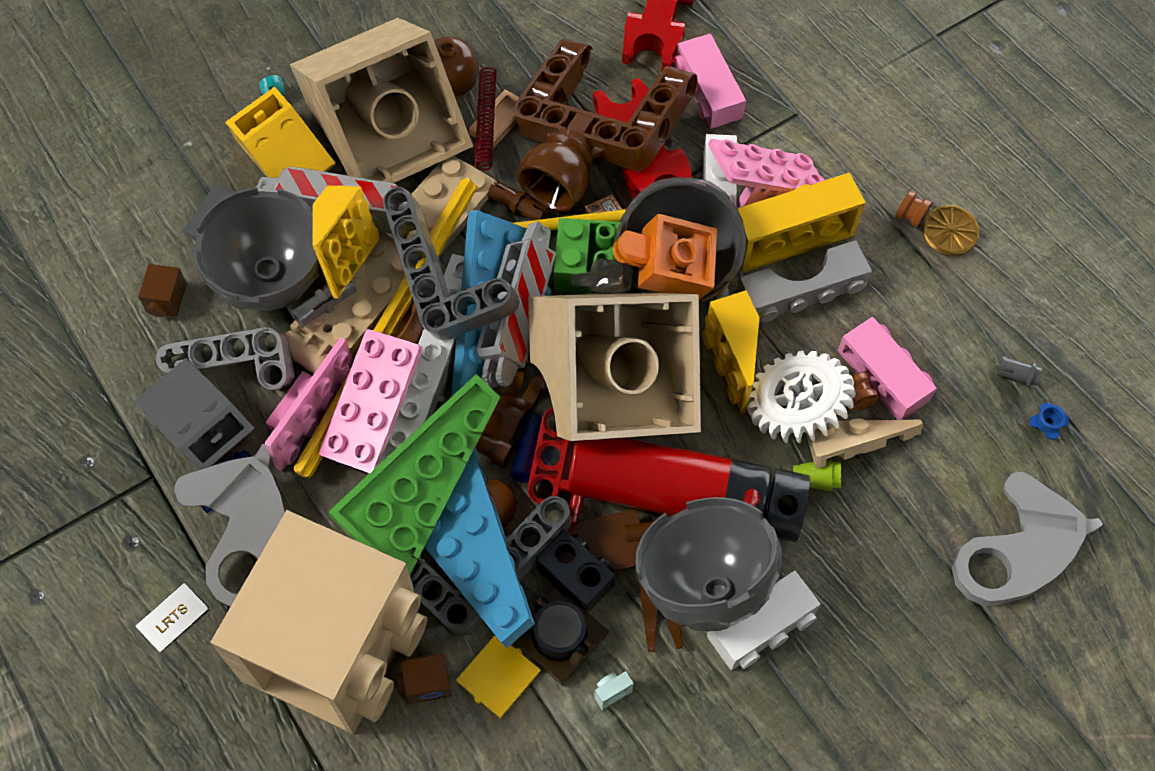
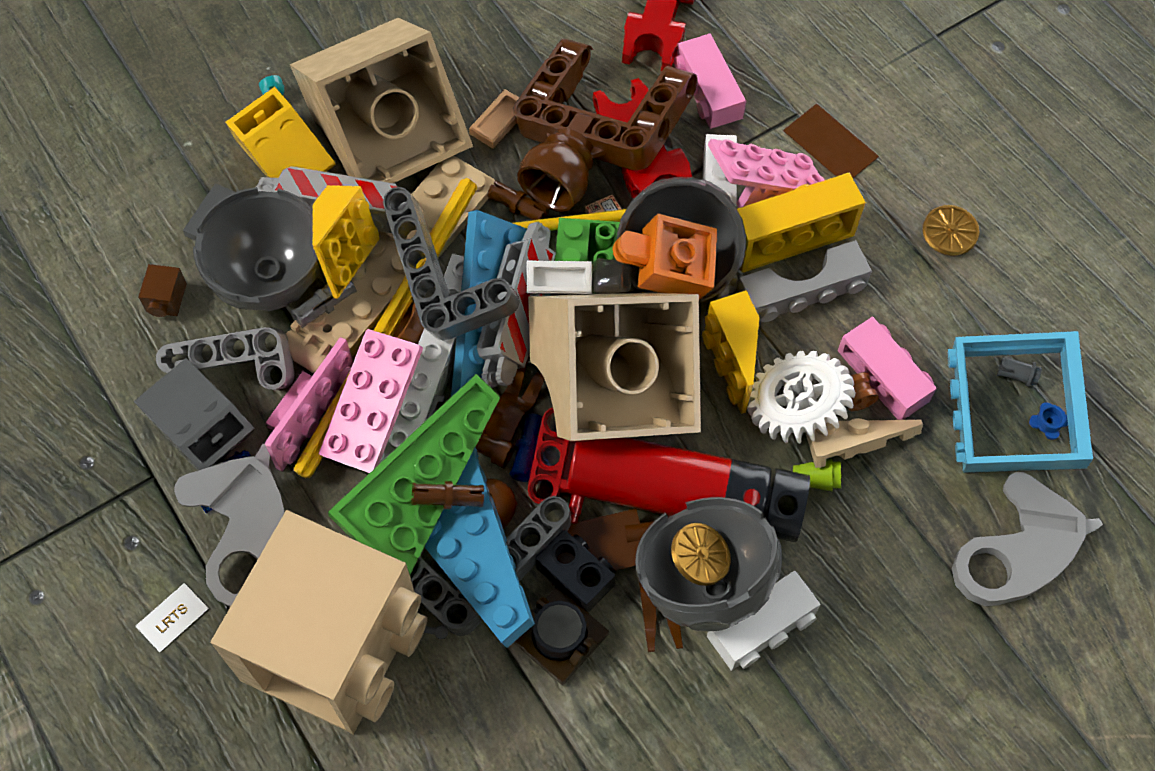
(424, 678): reddish brown brick -> none
(447, 495): none -> reddish brown pin
(459, 63): reddish brown cylinder -> none
(485, 125): dark red piece -> none
(498, 676): yellow piece -> none
(559, 277): none -> white tile
(613, 689): light aqua plate -> none
(700, 554): none -> pearl gold wheel
(830, 142): none -> reddish brown sticker
(913, 209): dark orange wheel -> none
(1014, 344): none -> medium azure window

